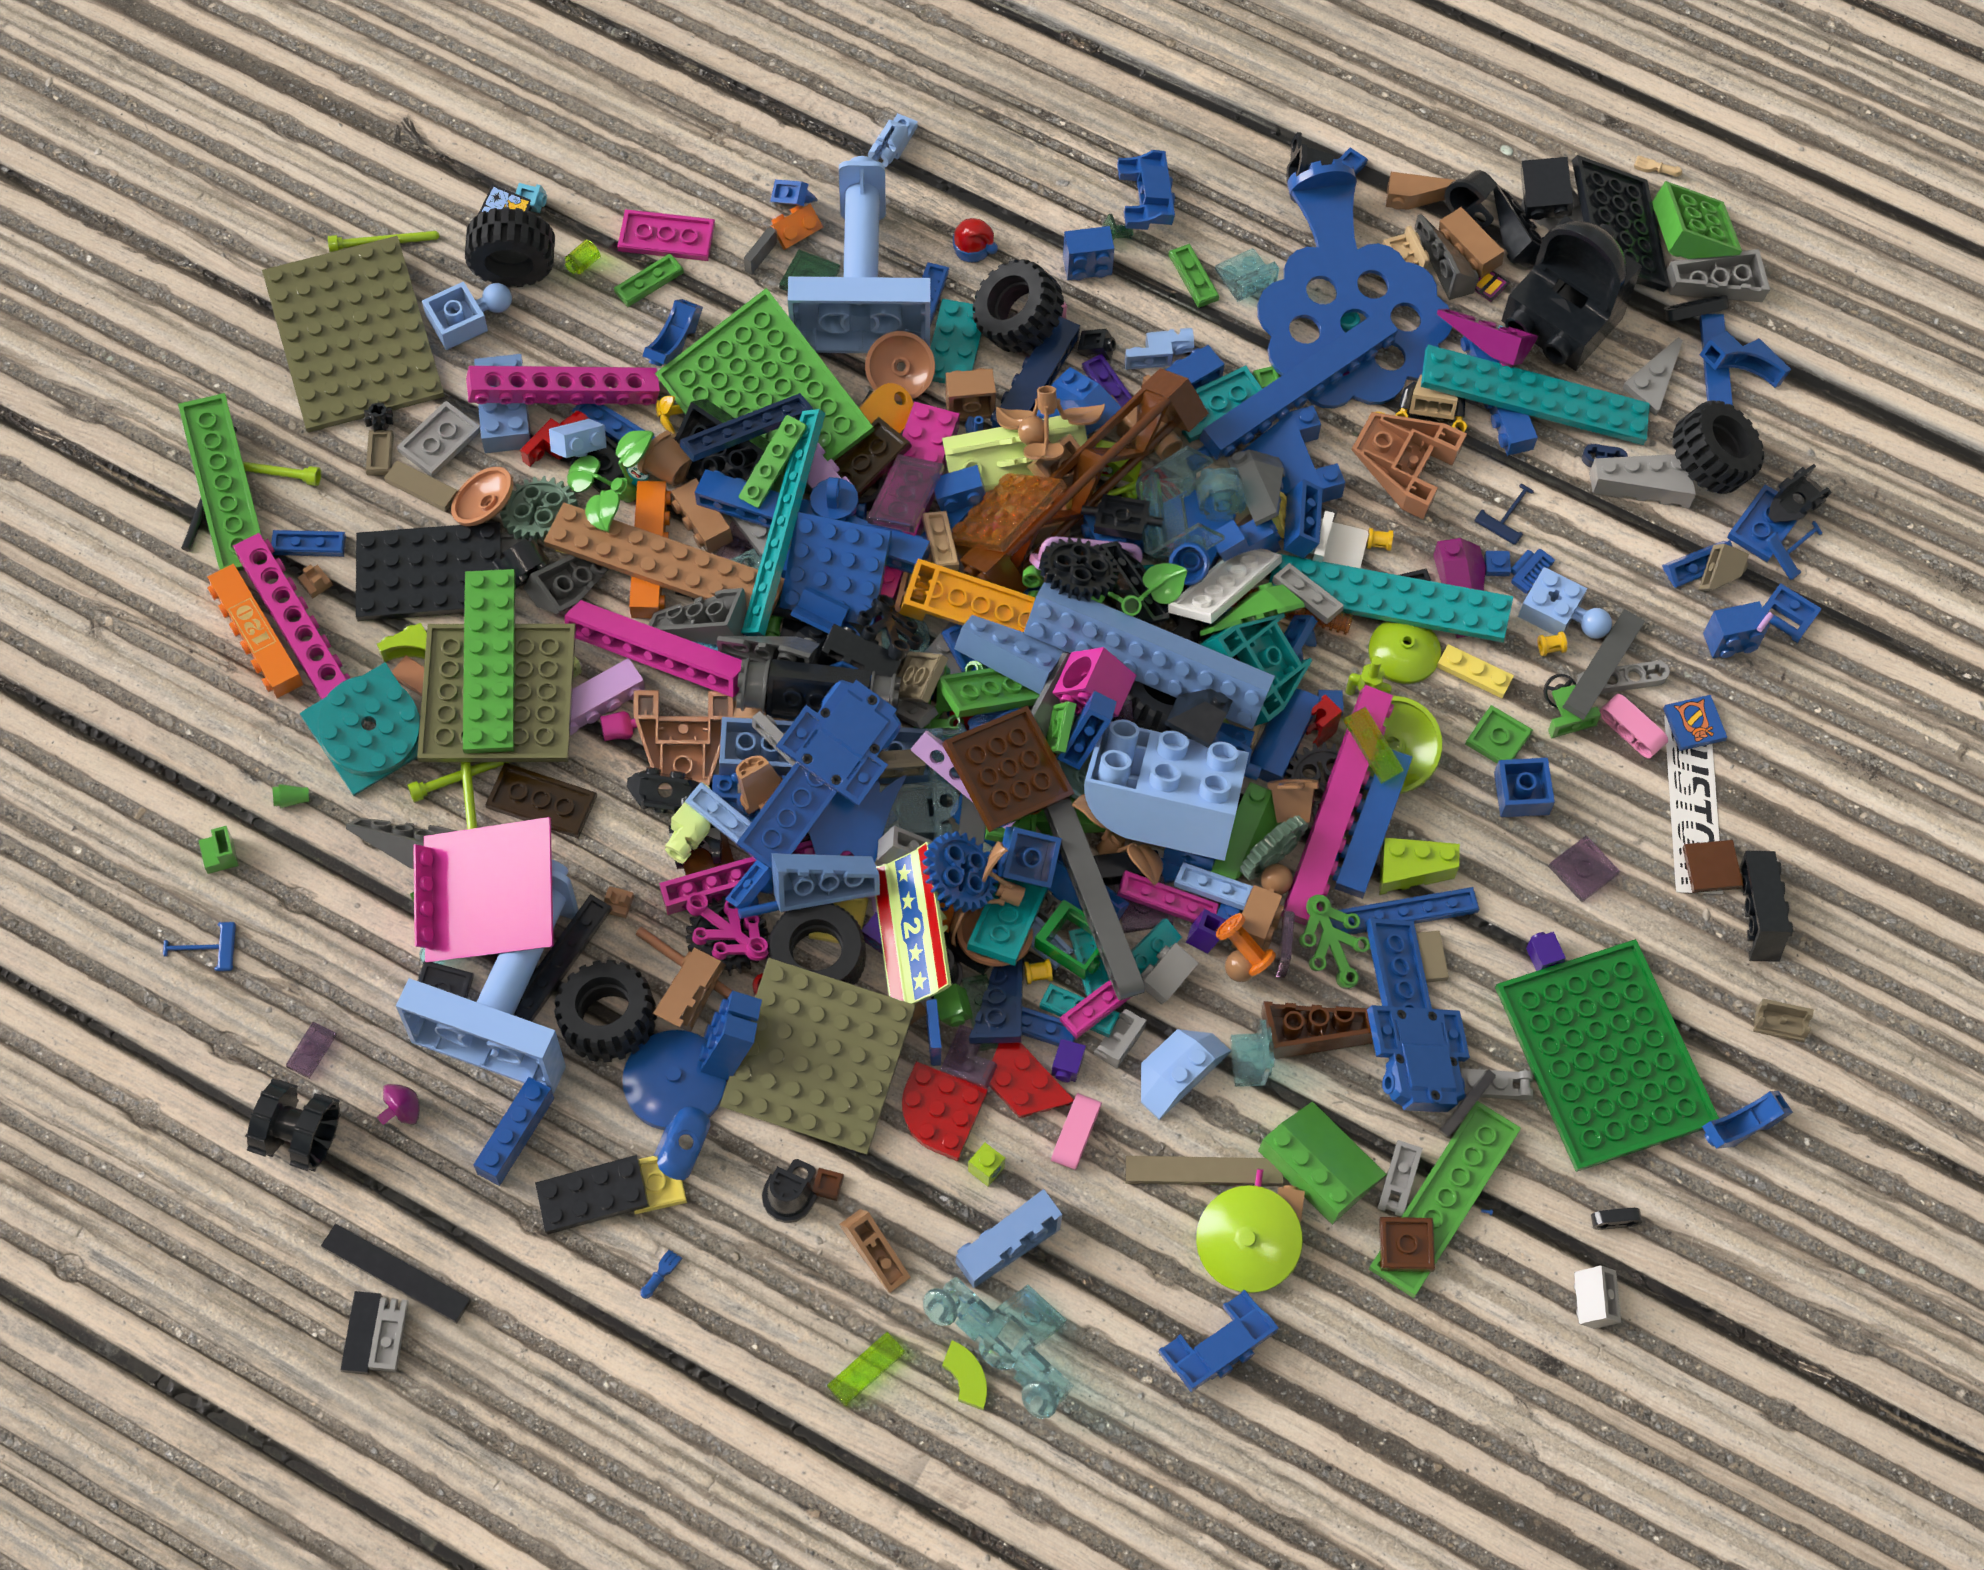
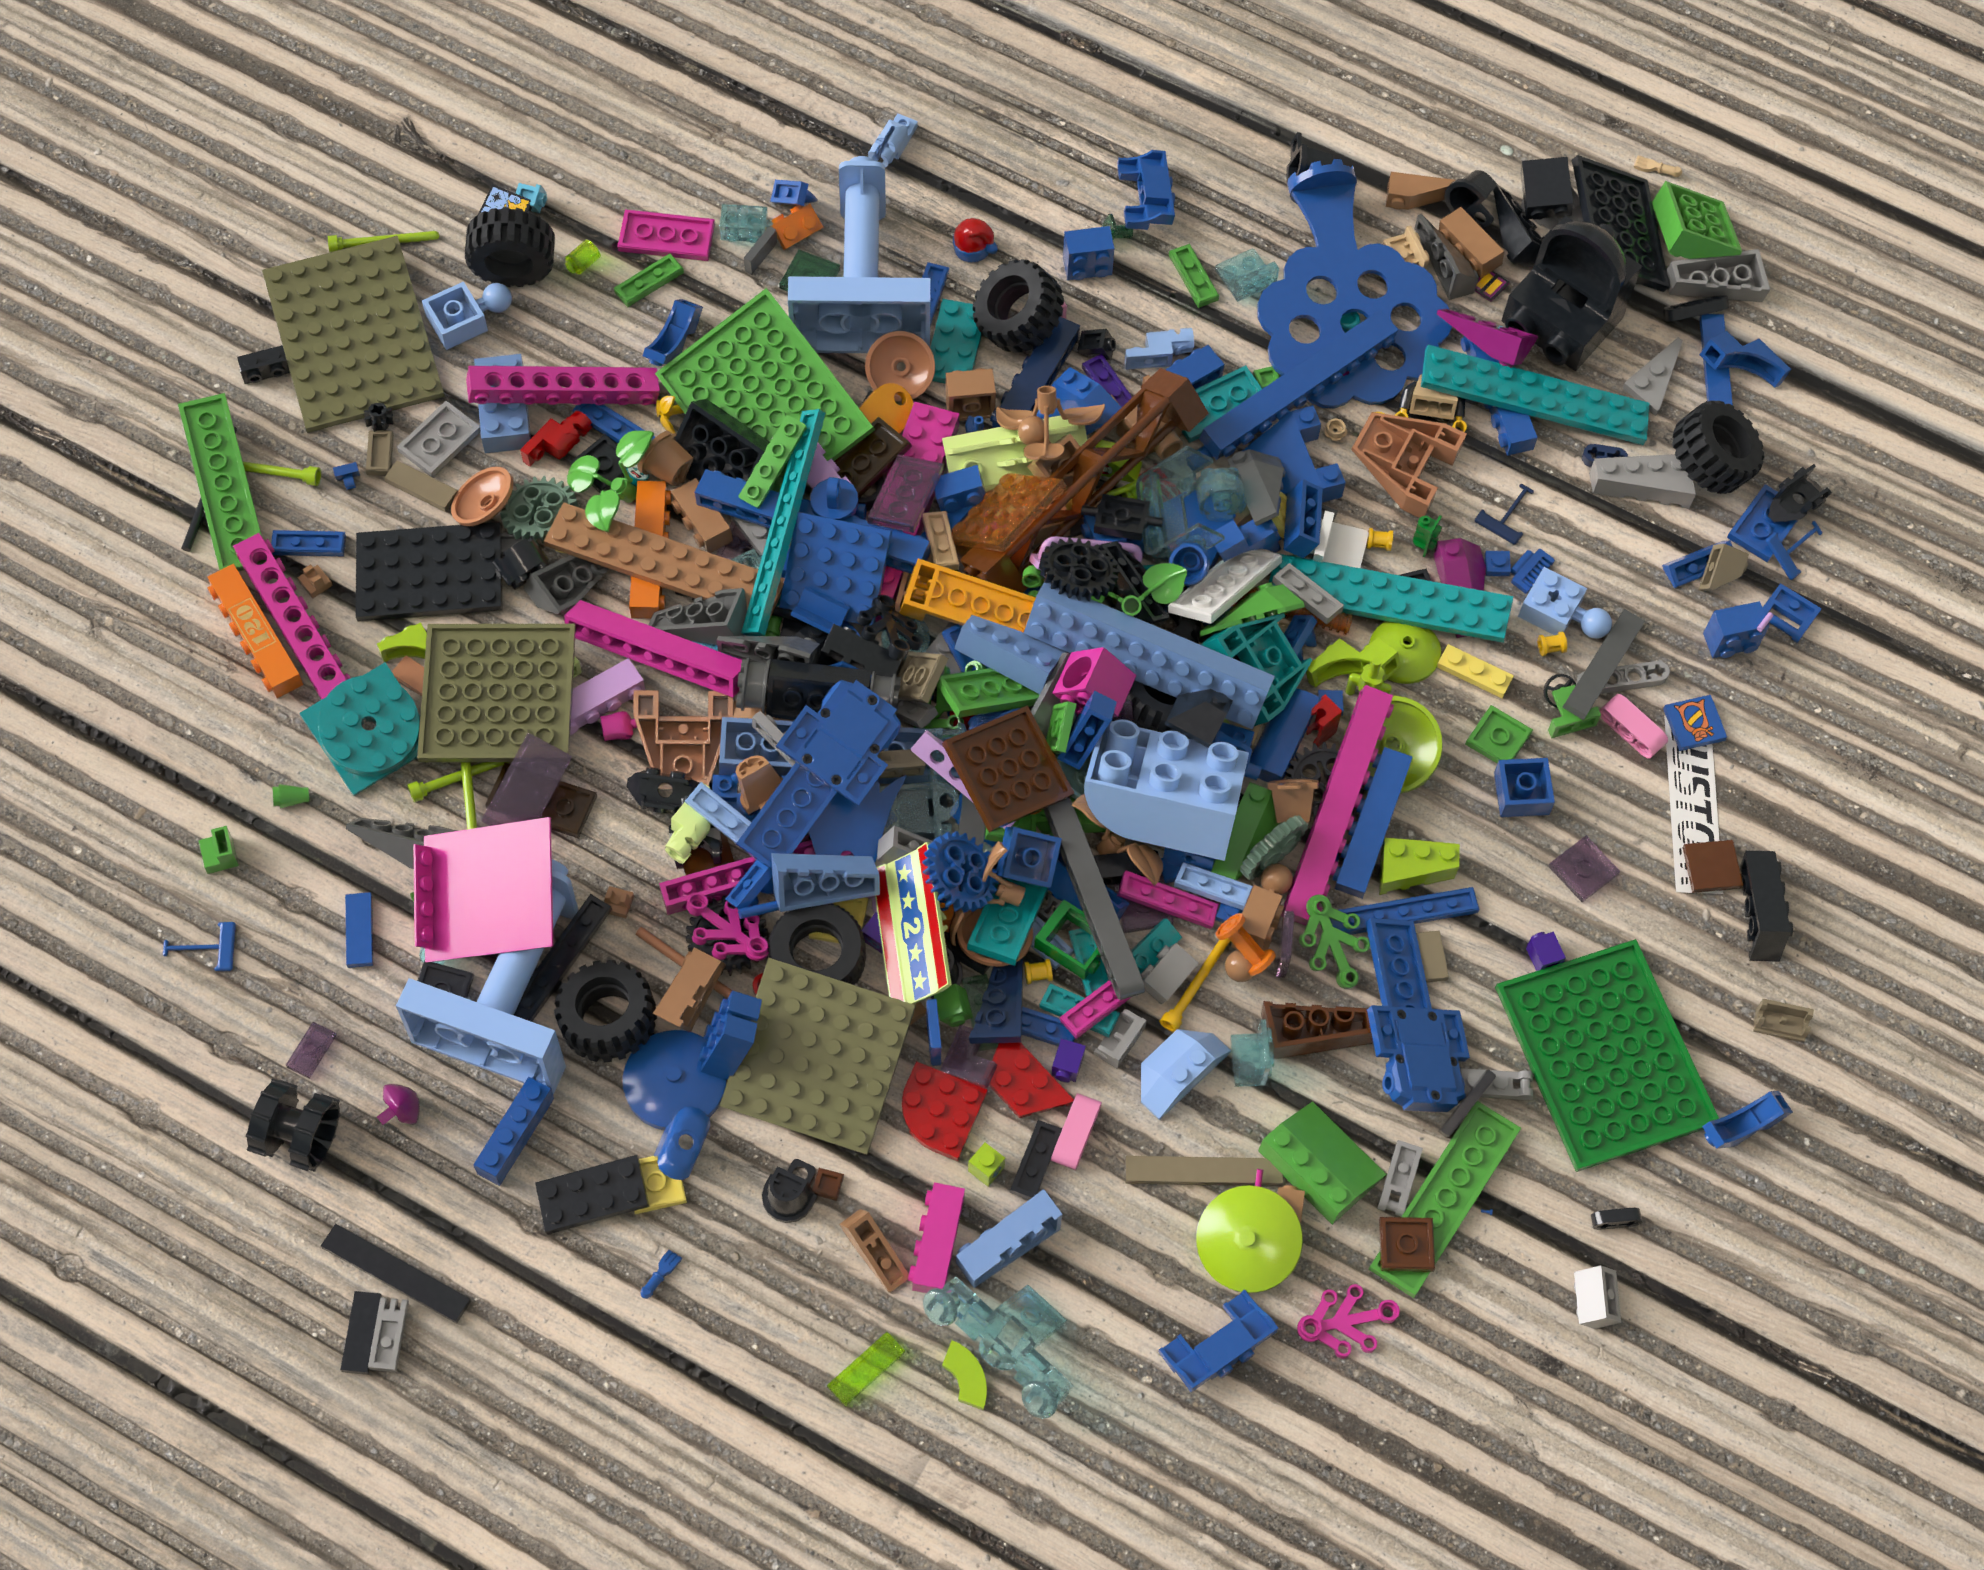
(263, 365): none -> black bracket
(346, 473): none -> blue tile
(359, 930): none -> blue tile
(489, 661): bright green plate -> none
(528, 783): none -> clear purple tile
(577, 438): light blue brick -> none
(743, 428): dark blue plate -> none
(748, 220): none -> clear light blue brick
(938, 1237): none -> dark pink brick
(1035, 1160): none -> black plate
(1173, 1019): none -> yellow piece
(1203, 931): dark purple brick -> none
(1335, 424): none -> tan plate
(1343, 1322): none -> dark pink plant
(1344, 659): none -> lime arch
(1354, 158): blue tile -> none
(1373, 745): clear neon green tile -> none
(1427, 533): none -> green hinge

